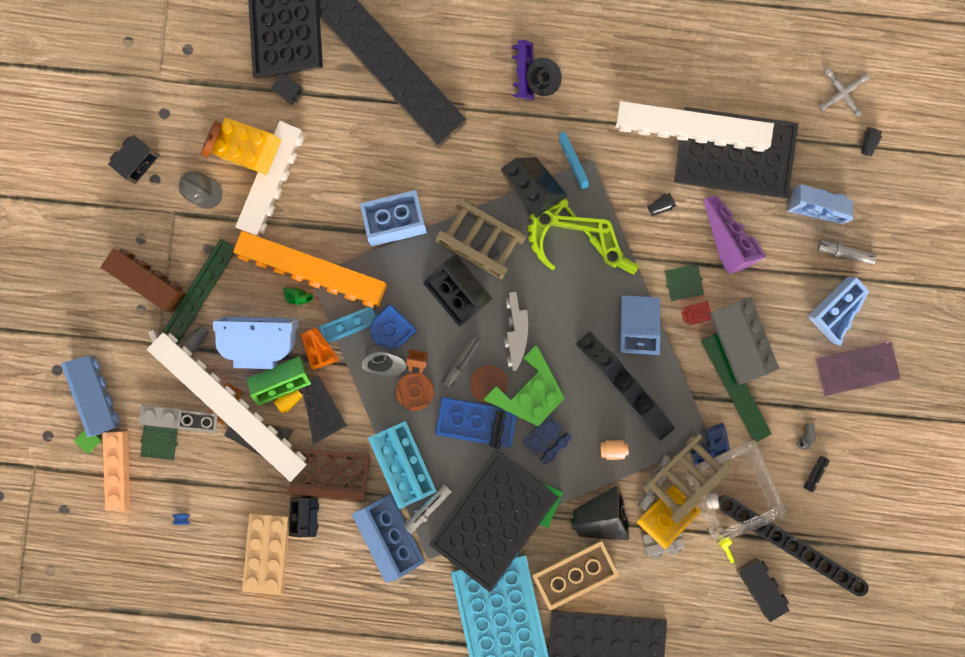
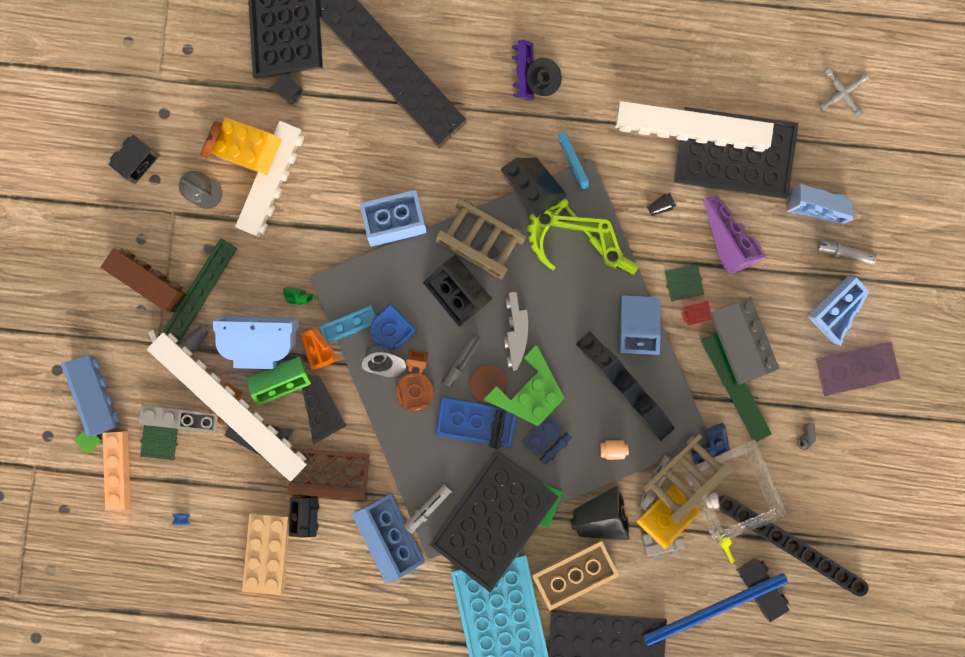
(287, 401): yellow cone -> none
(310, 268): light orange brick -> none
(402, 464): medium azure brick -> none
(715, 609): none -> blue axle
(816, 473): black axle -> none
(870, 141): black cone -> none

